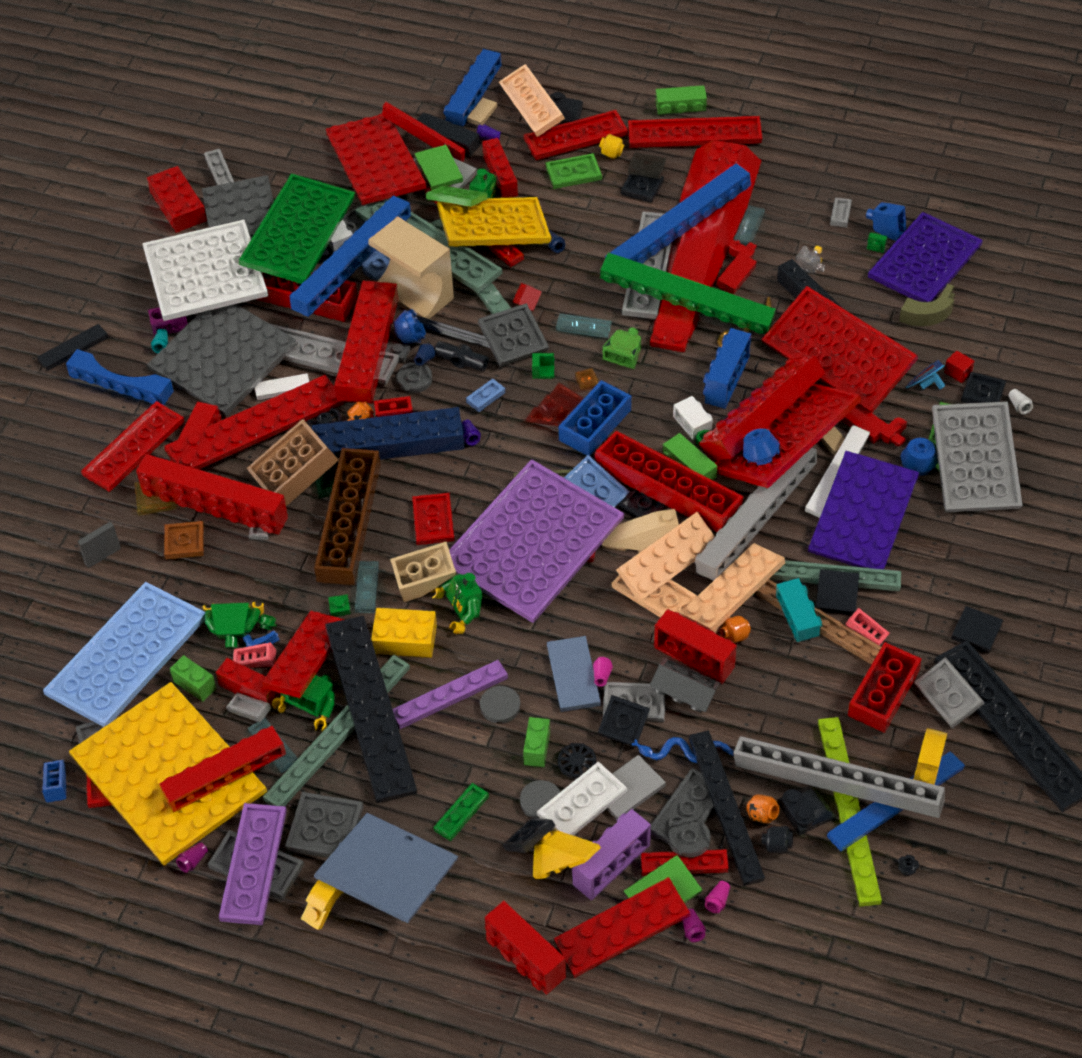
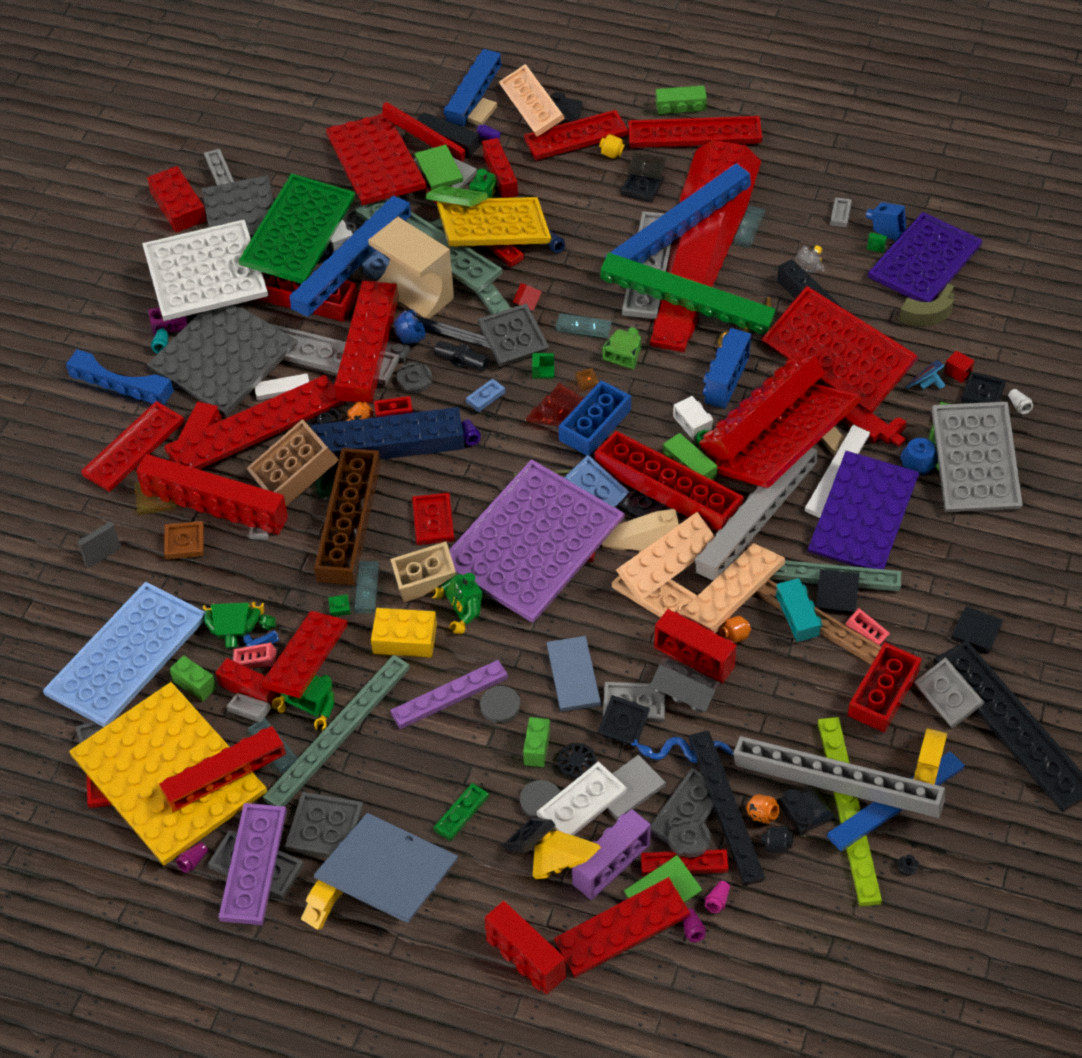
(54, 782): blue slope -> none
(66, 349): black tile -> none
(370, 709): black plate -> none
(425, 353): dark blue cone -> none
(573, 171): bright green tile -> none
(602, 668): dark pink cone -> none
(740, 267): red piece -> none
(760, 446): blue cone -> none

